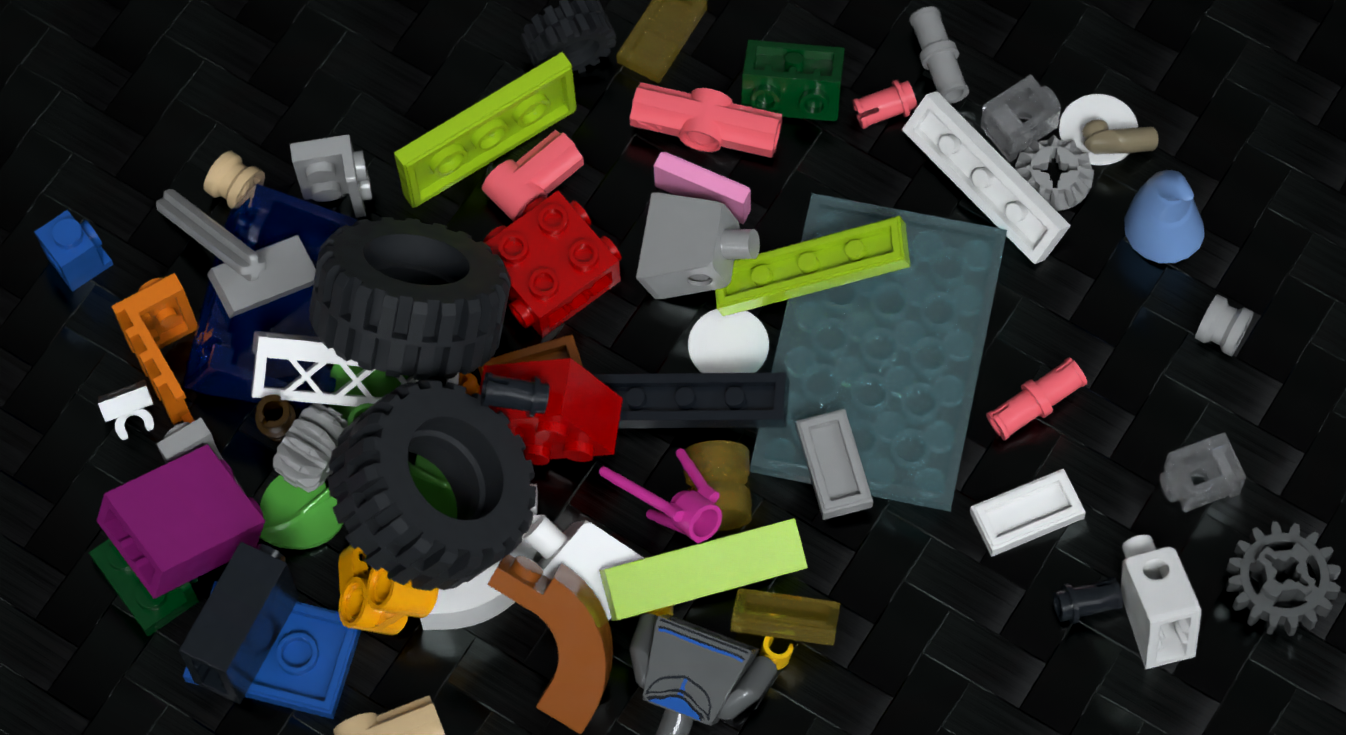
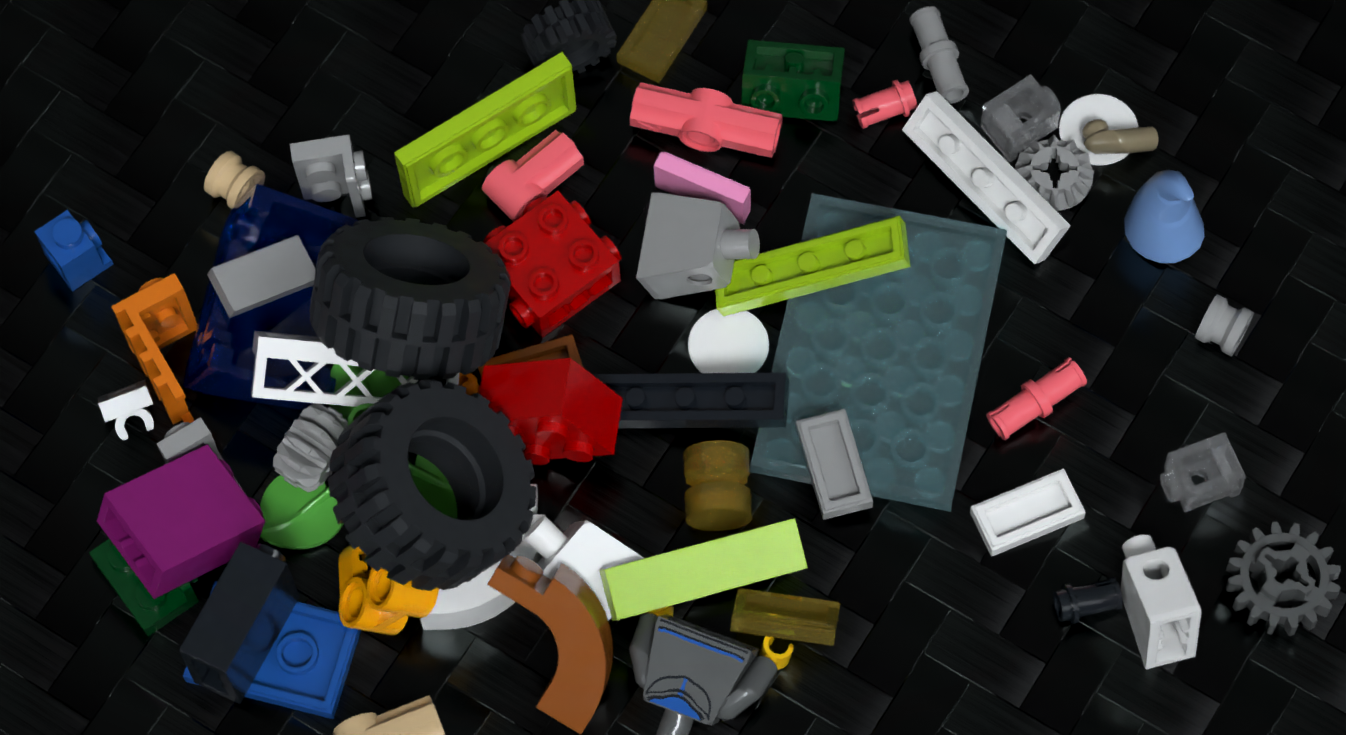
(211, 235): light grey axle -> none
(270, 407): dark brown pin -> none
(515, 393): black pin -> none
(688, 511): dark pink plant -> none

